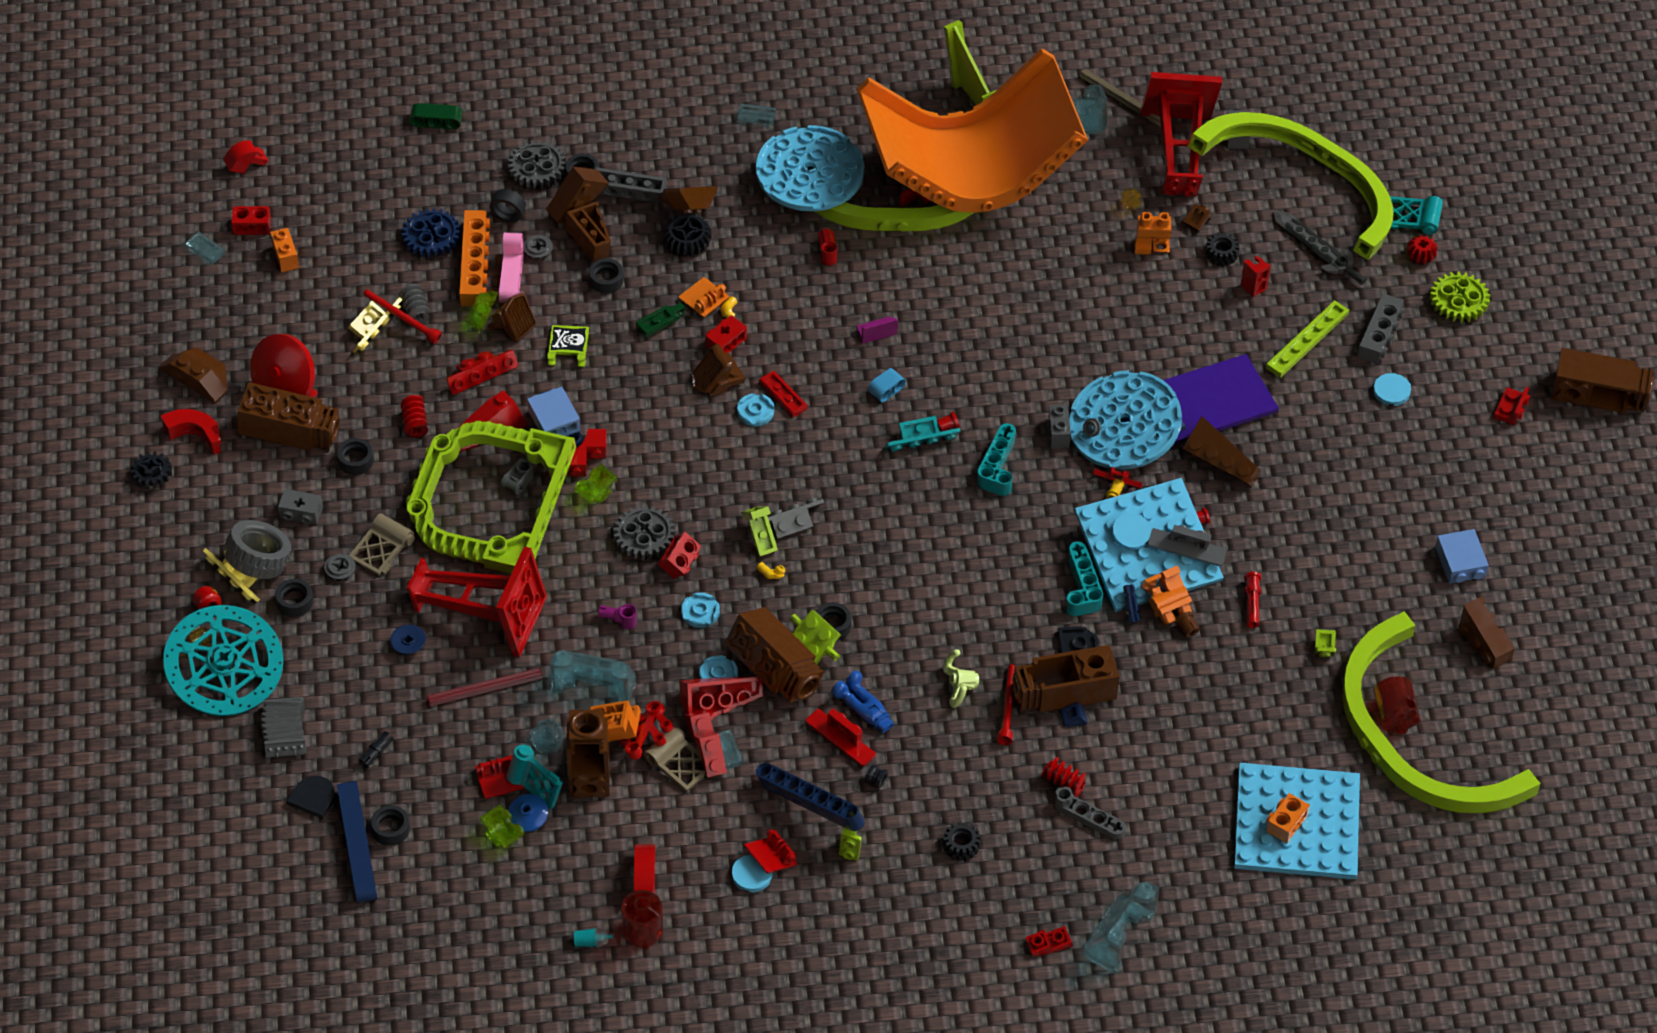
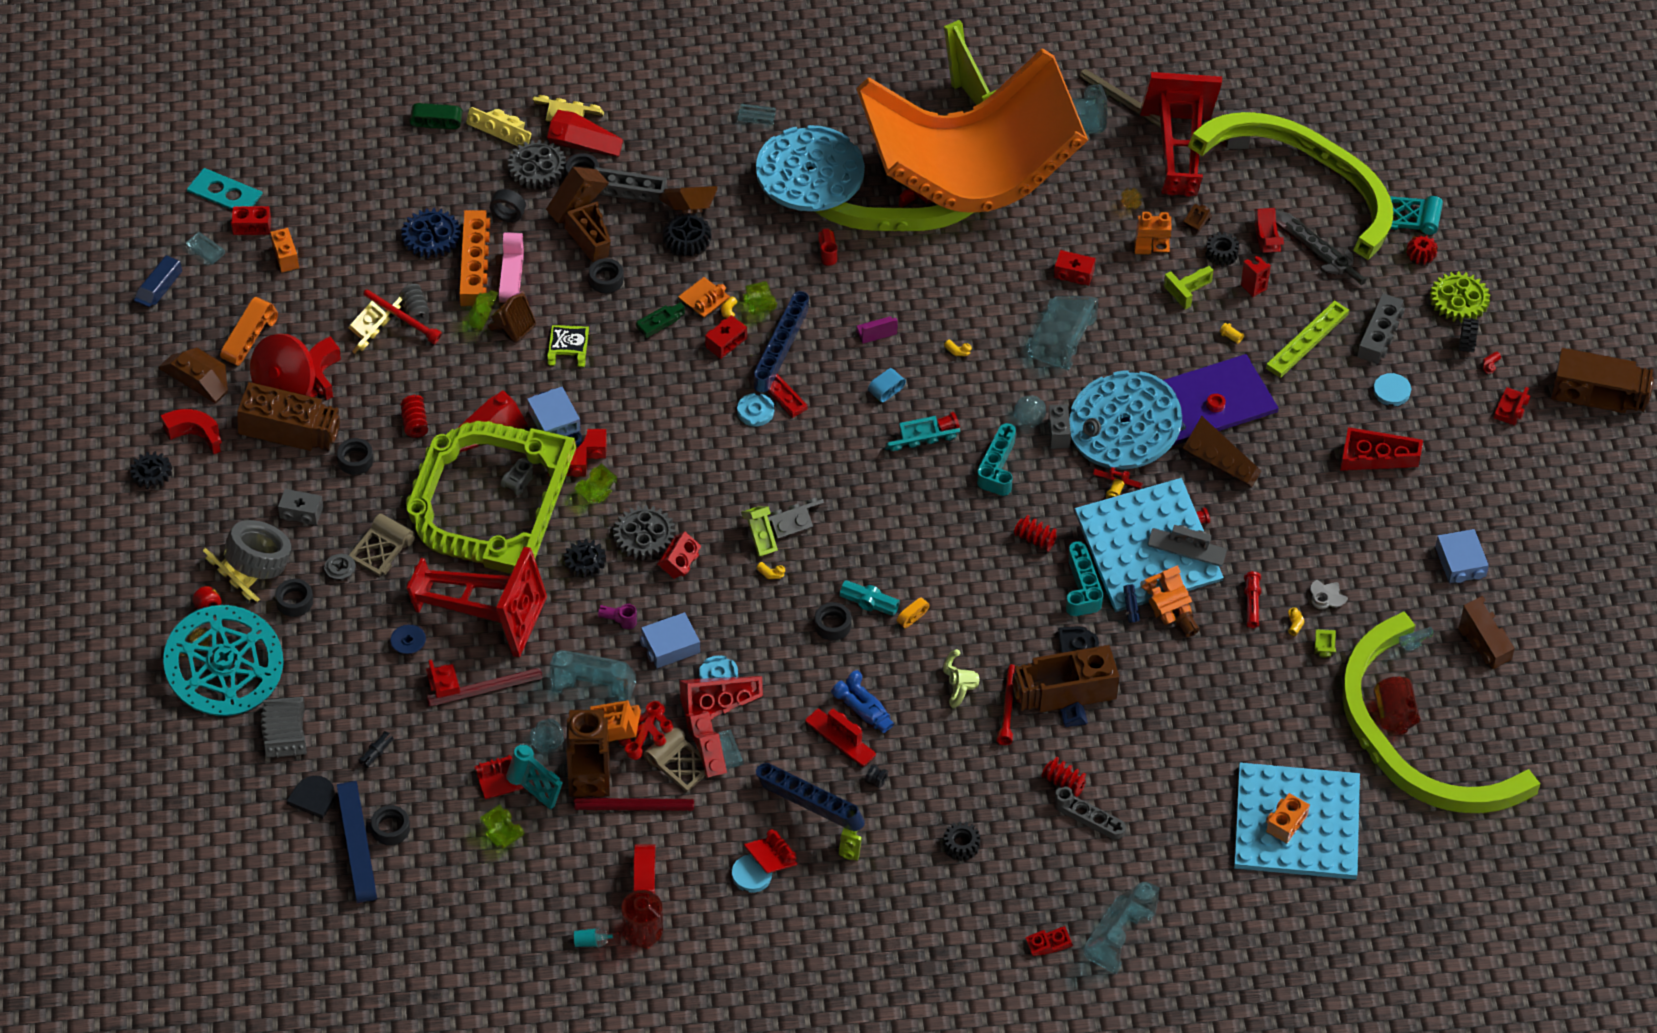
(158, 281): none -> dark blue piece
(206, 177): none -> teal piece
(242, 155): red brick -> none
(247, 330): none -> orange beam
(323, 355): none -> red arch
(443, 680): none -> red bracket
(480, 369): red bracket -> none
(499, 125): none -> light yellow bracket
(532, 819): blue dish -> none
(542, 241): dark grey gear -> none
(560, 104): none -> light yellow bracket
(577, 132): none -> red wedge
(585, 558): none -> black gear
(633, 804): none -> dark red axle
(670, 640): none -> medium blue brick
(700, 610): medium azure tile -> none
(716, 372): reddish brown piece -> none
(759, 298): none -> clear neon green cylinder
(774, 654): reddish brown piece -> none
(781, 341): none -> dark blue beam
(816, 635): lime plate -> none
(869, 598): none -> teal piece
(913, 612): none -> light orange beam
(958, 351): none -> yellow arm
(1030, 410): none -> clear light blue hair
(1036, 533): none -> red piece
(1062, 329): none -> clear light blue windscreen
(1074, 267): none -> red brick
(1131, 531): medium azure tile -> none
(1182, 289): none -> lime bracket
(1216, 403): none -> red tile
(1231, 333): none -> yellow pin
(1267, 230): none -> red arch
(1296, 619): none -> yellow arm
(1328, 594): none -> light grey plate
(1379, 450): none -> red wedge
(1412, 640): none -> clear light blue tile
(1468, 335): none -> black tyre
(1488, 362): none -> red arm

